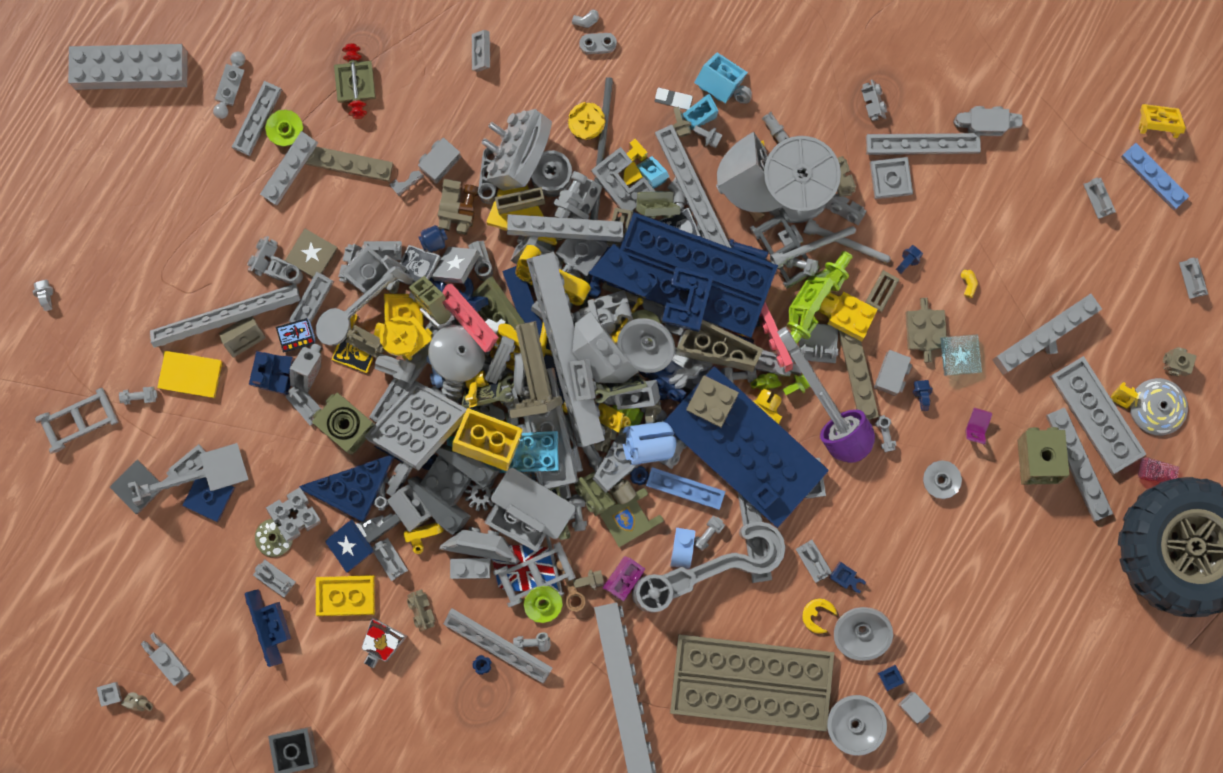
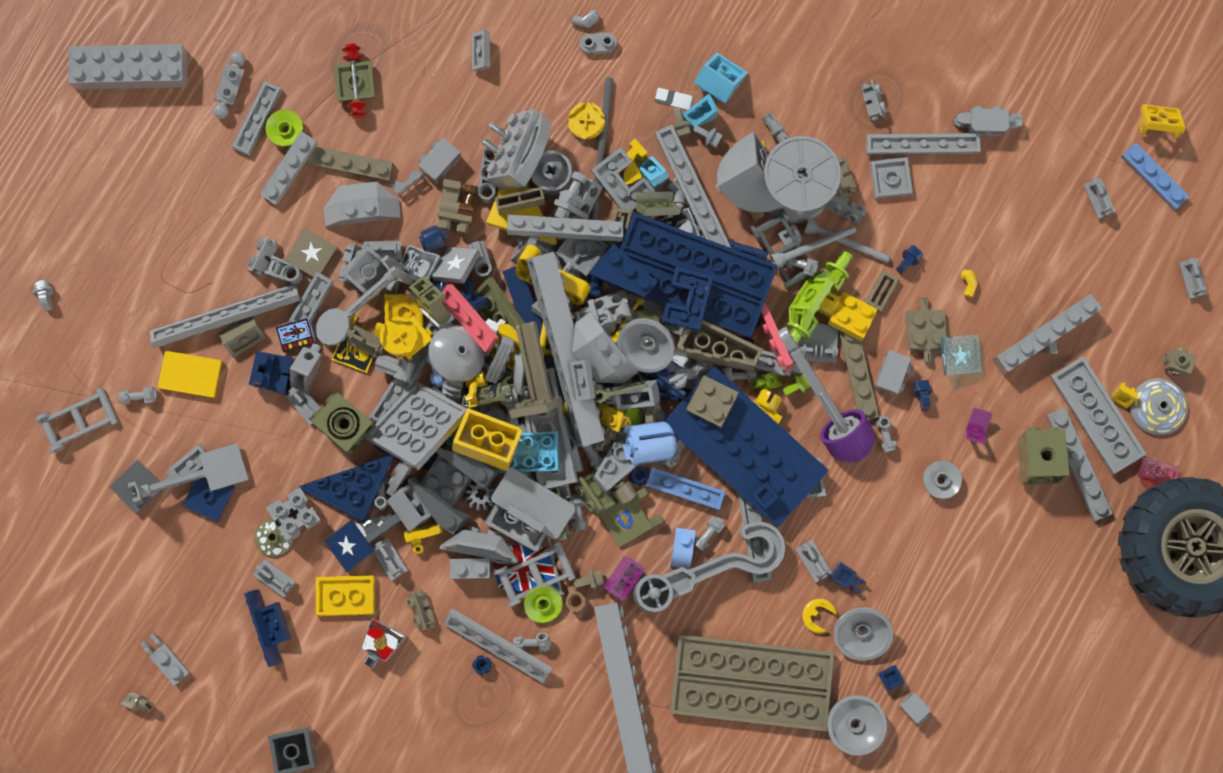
(109, 694): light grey plate -> none
(361, 205): none -> light grey wedge
(743, 94): light grey plate -> none

